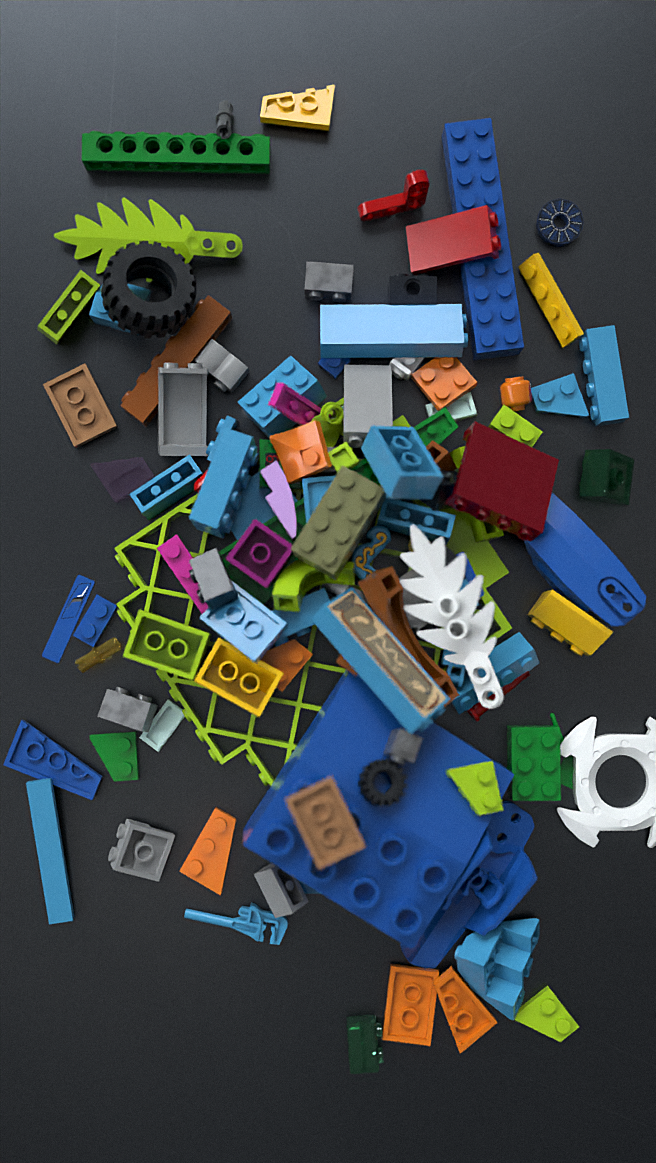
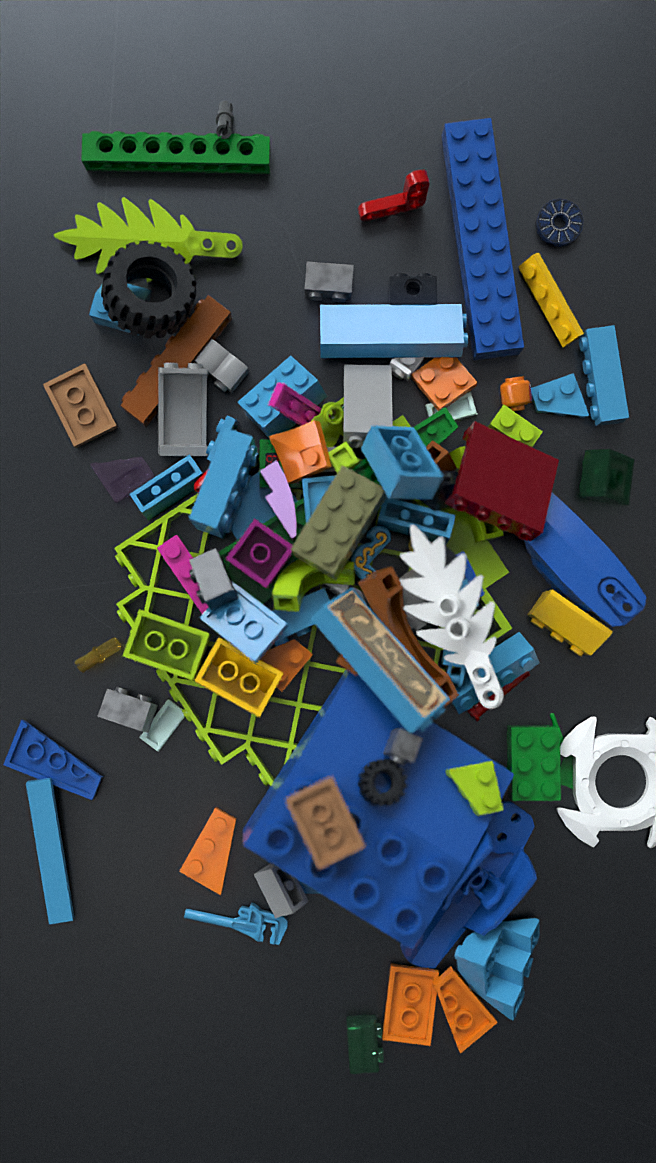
(68, 307): lime brick -> none
(68, 618): blue sticker -> none
(95, 620): blue plate -> none
(118, 754): green wing -> none
(141, 850): light grey plate -> none
(299, 110): yellow wing -> none
(333, 366): blue plate -> none
(453, 239): red panel -> none
(547, 1015): lime wing -> none

